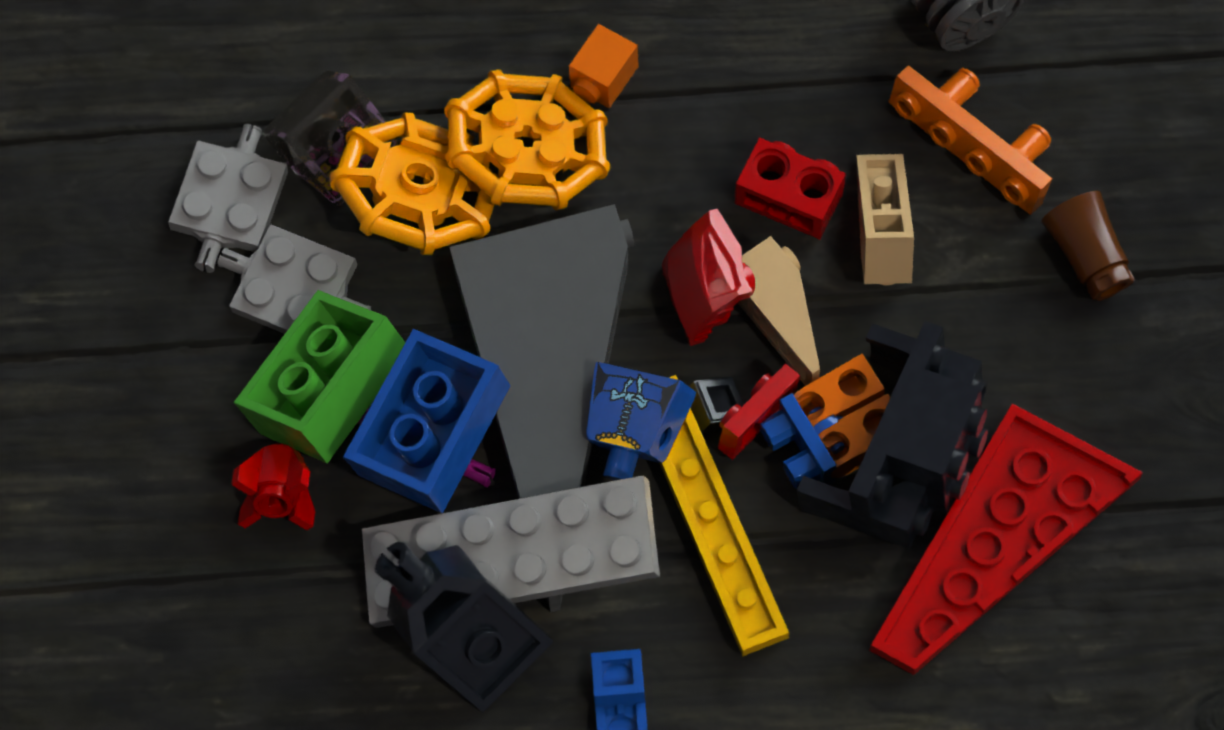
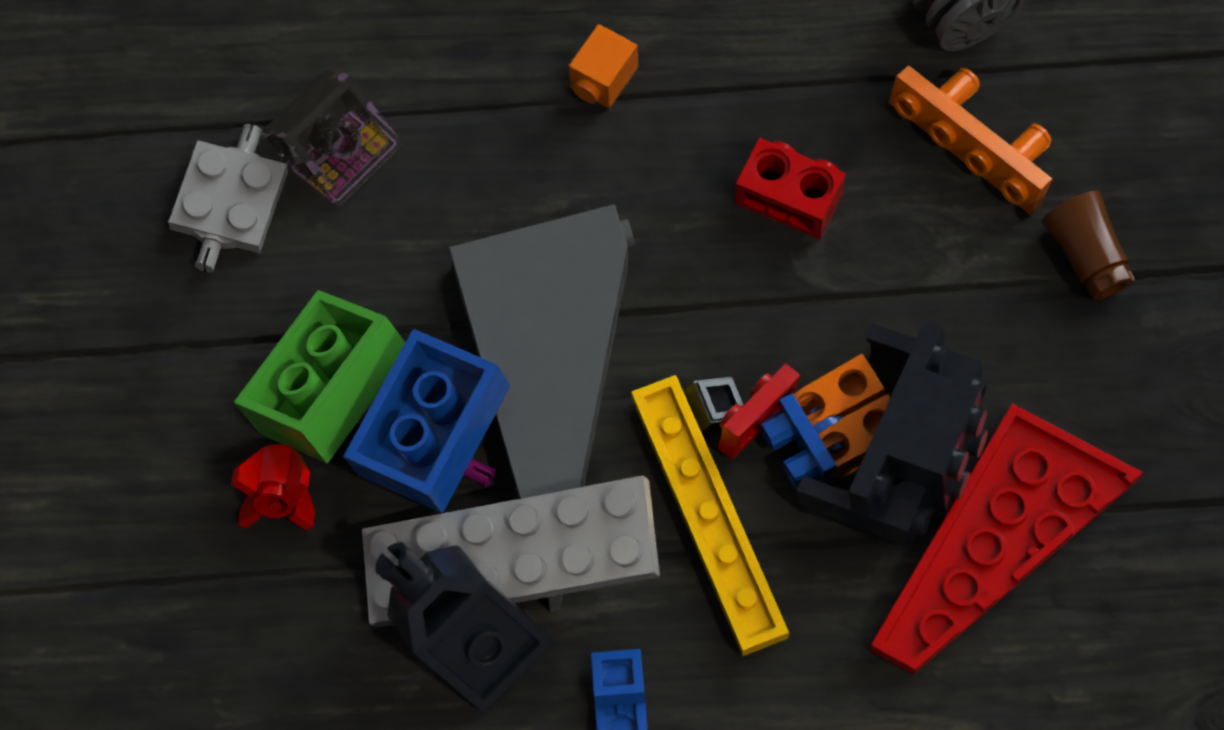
(285, 277): light grey plate -> none
(394, 193): light orange plate -> none
(533, 119): light orange plate -> none
(635, 416): blue torso -> none
(706, 276): red slope -> none
(781, 307): tan slope -> none
(884, 219): tan slope -> none

